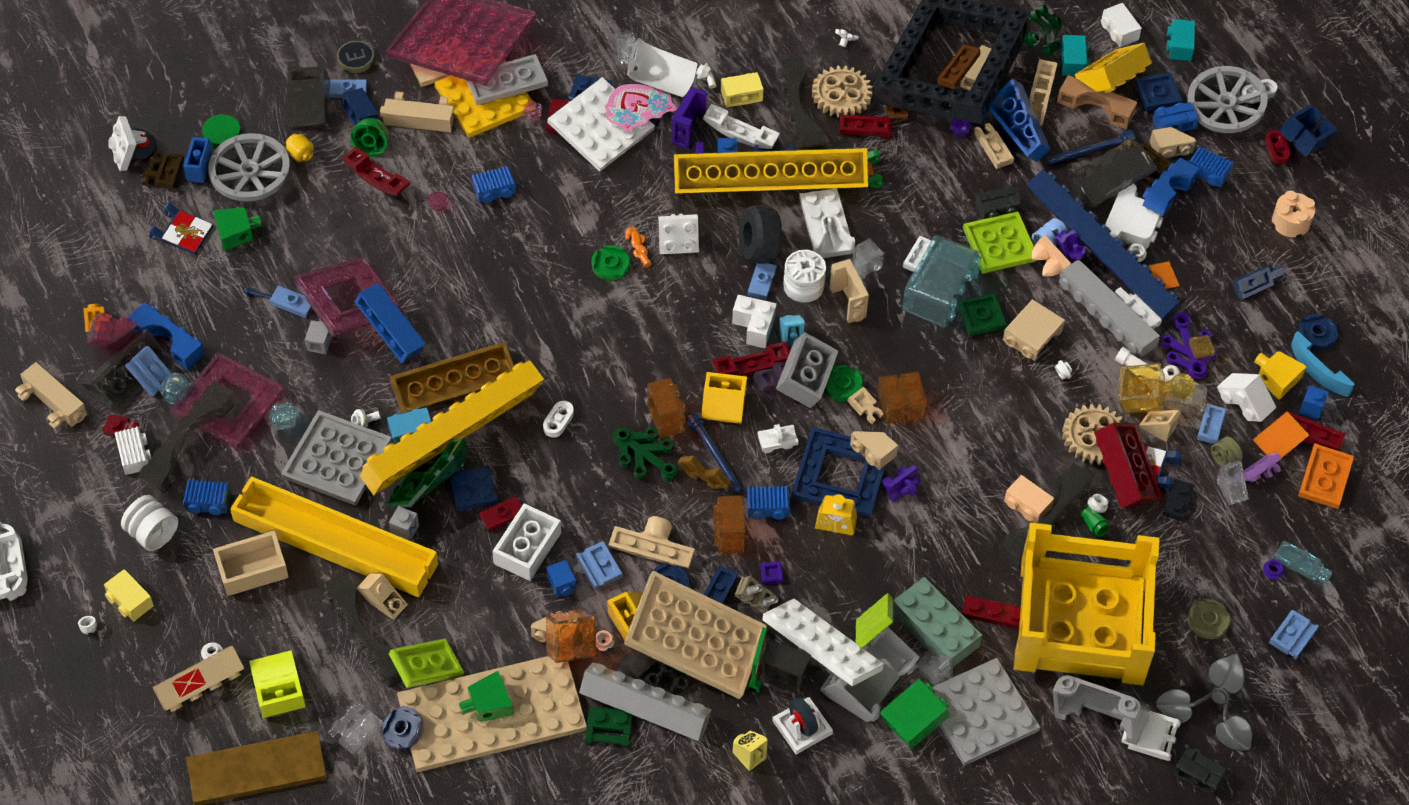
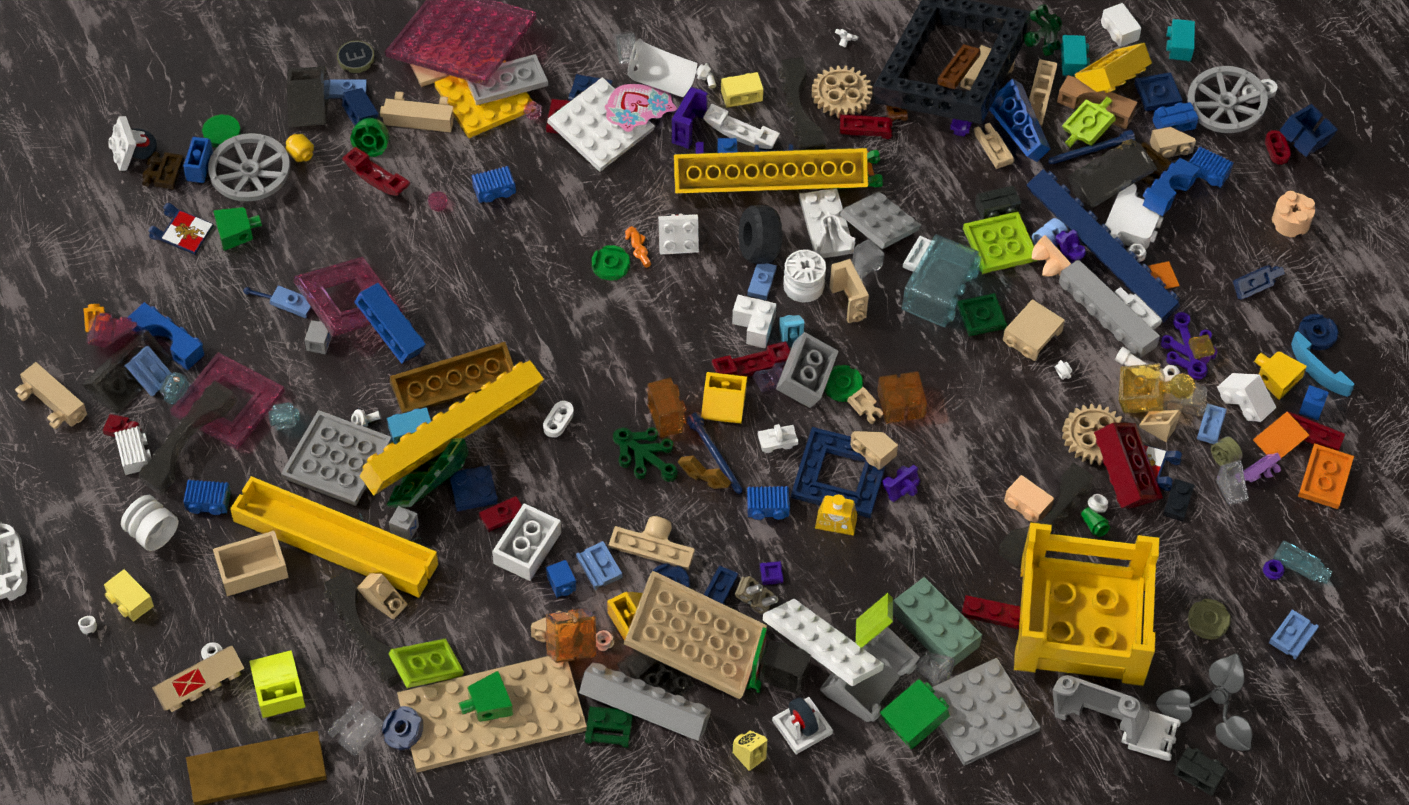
(729, 524): clear orange piece -> none
(880, 220): none -> light grey plate
(1088, 122): none -> lime plate

